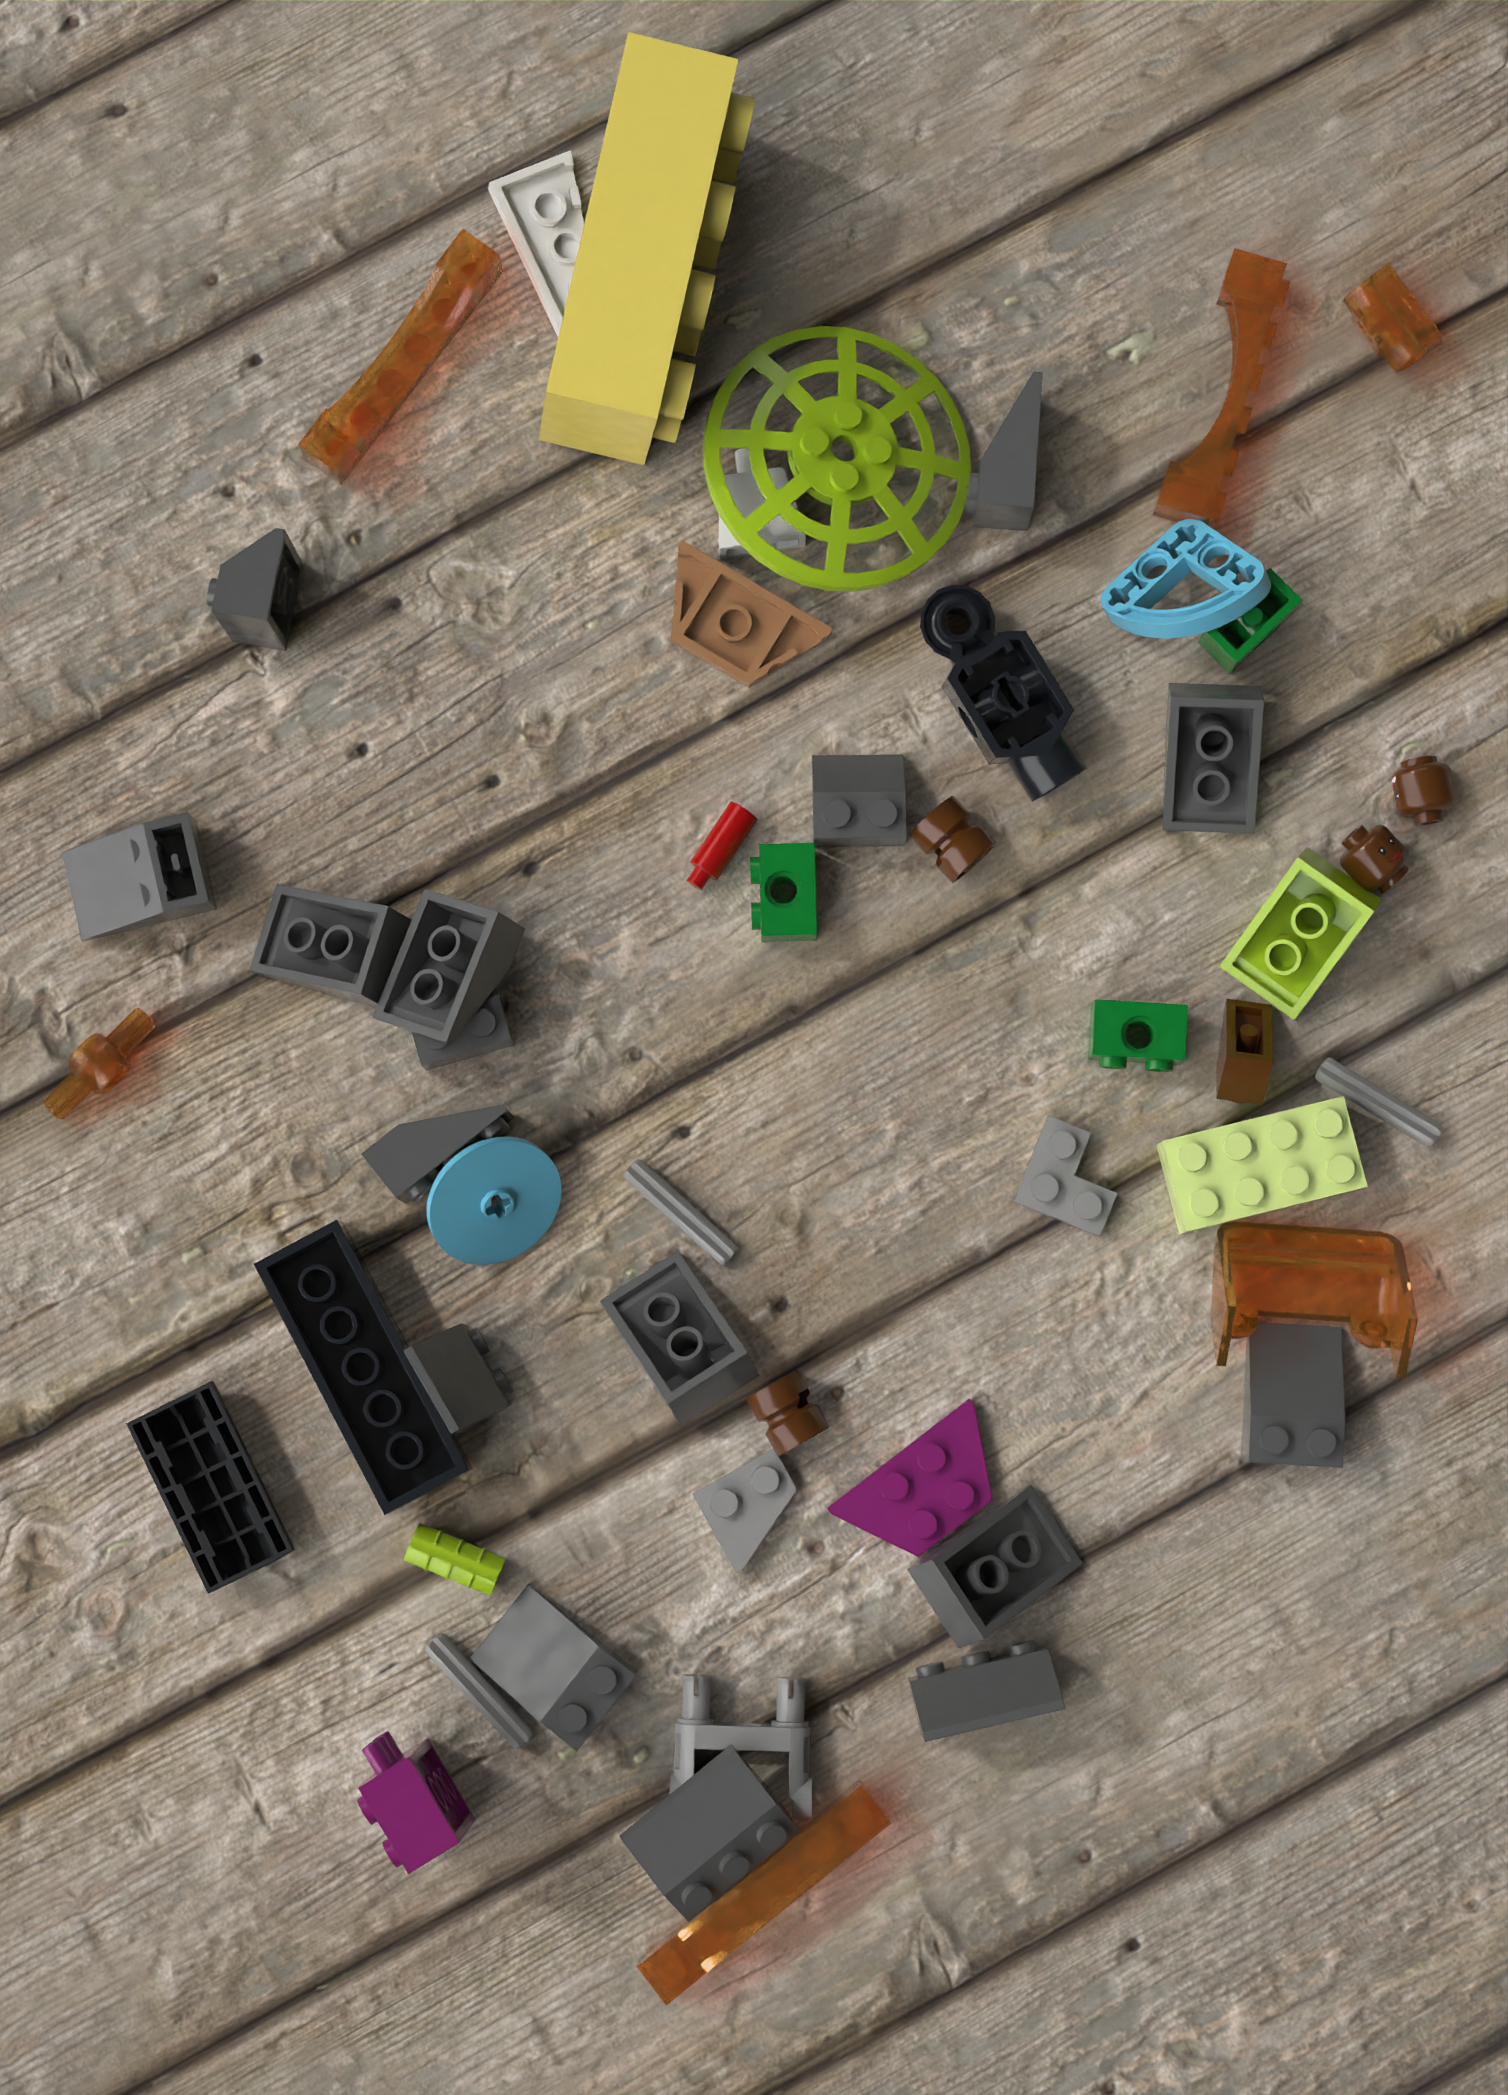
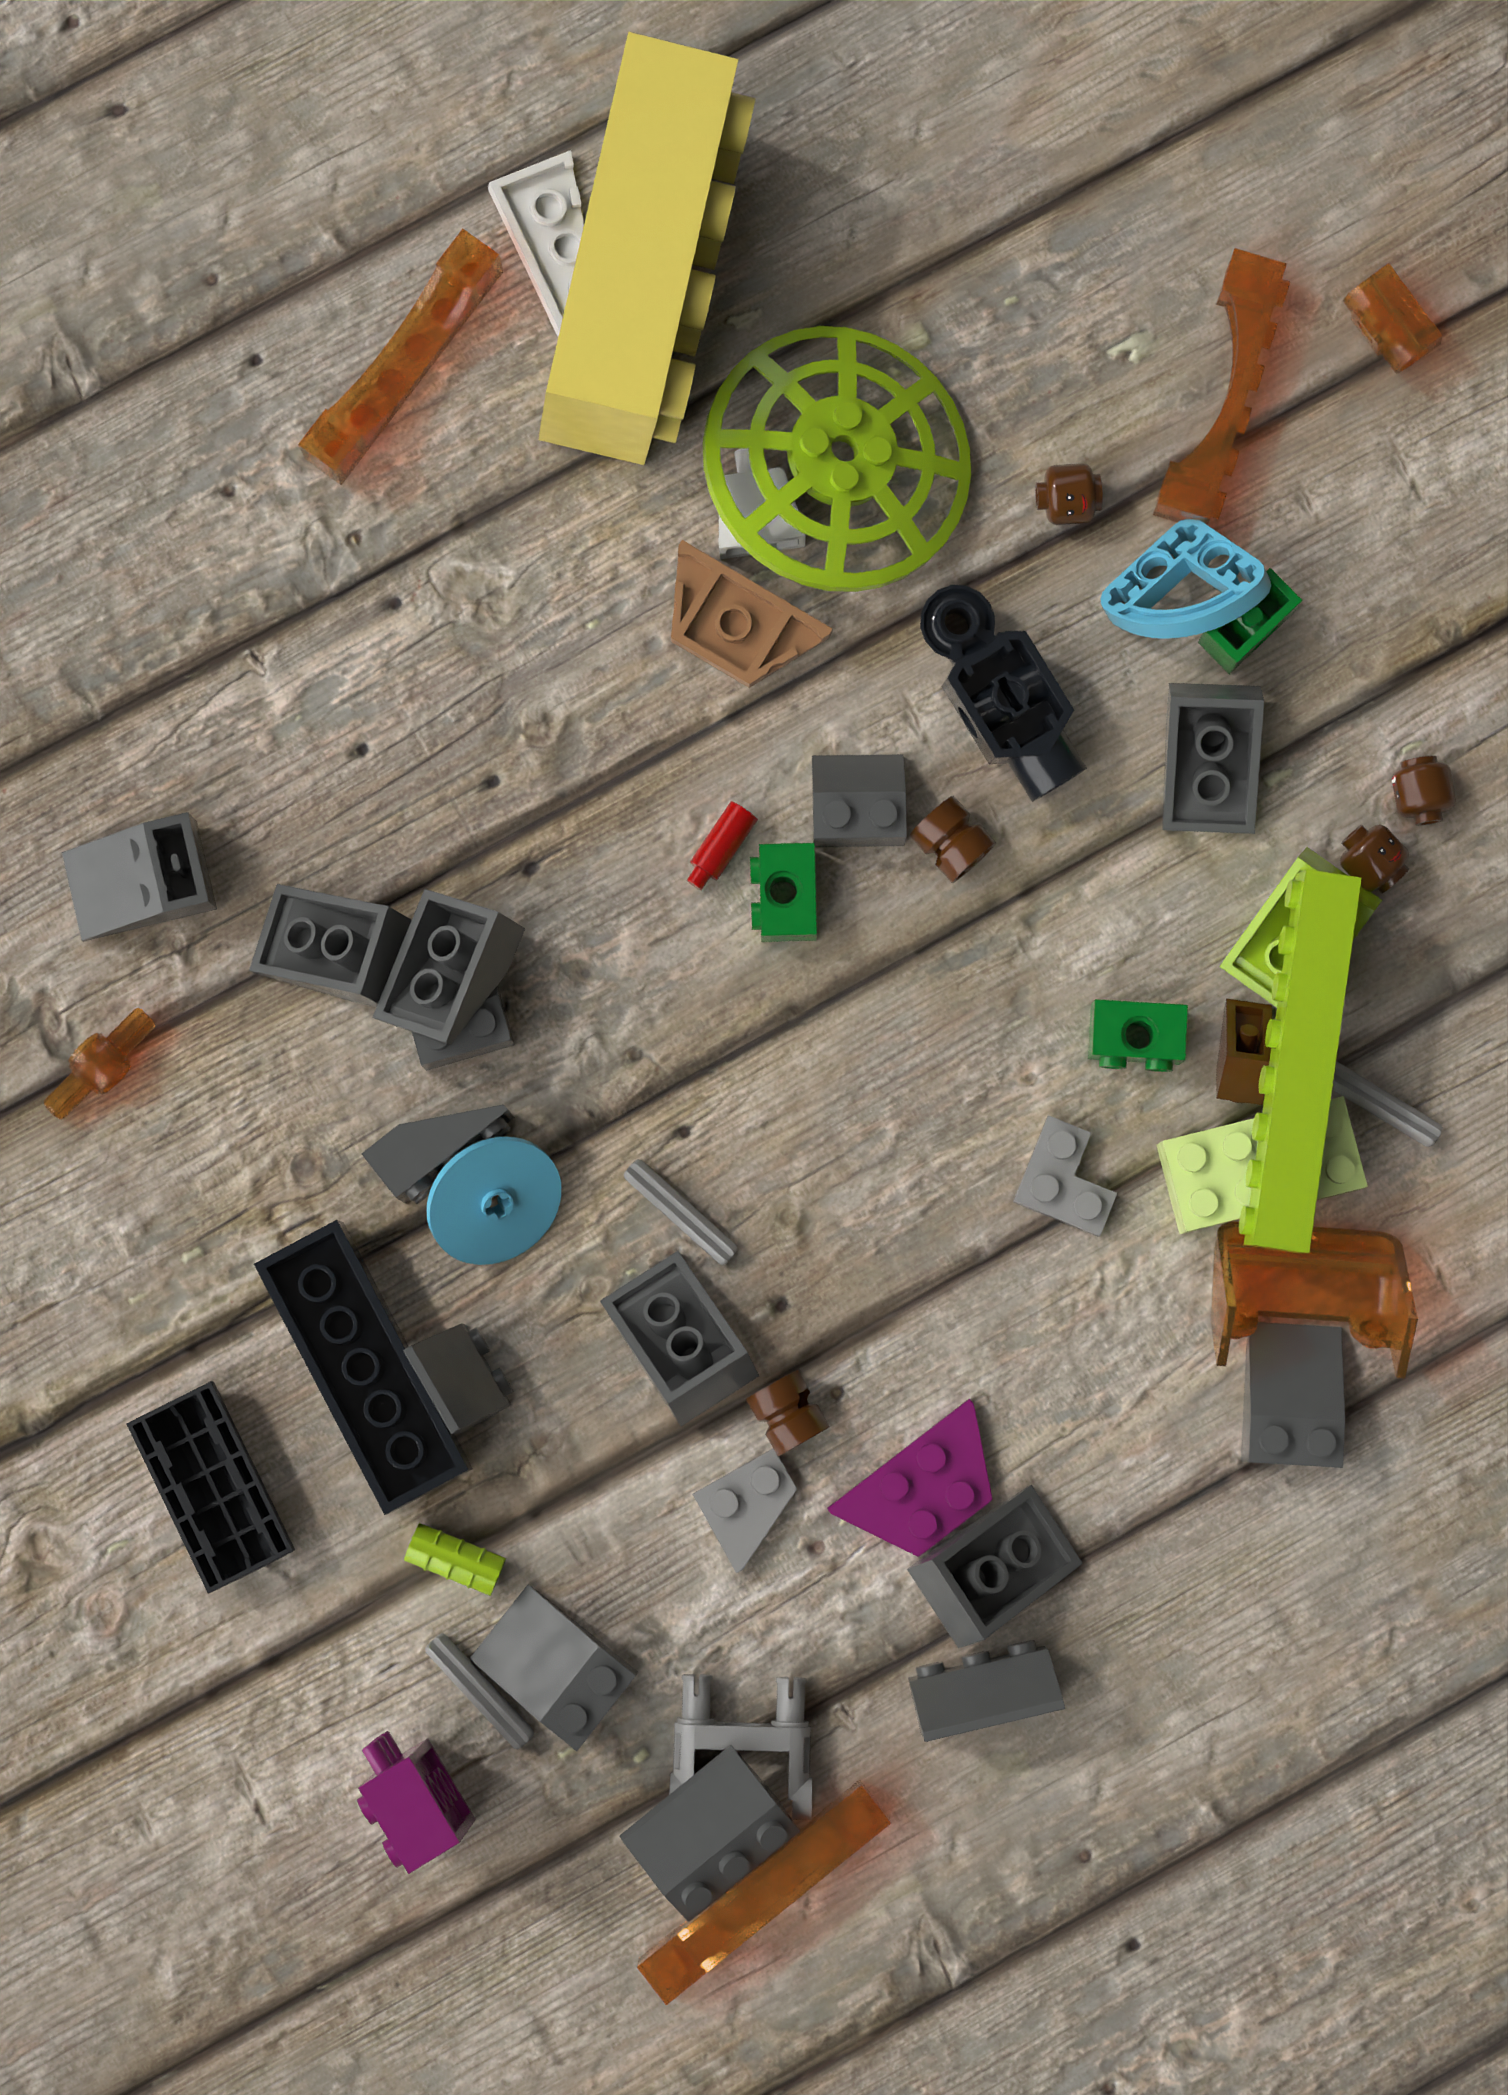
(258, 592): dark grey slope -> none
(1006, 479): dark grey slope -> none
(1069, 494): none -> reddish brown head
(1301, 1061): none -> lime brick

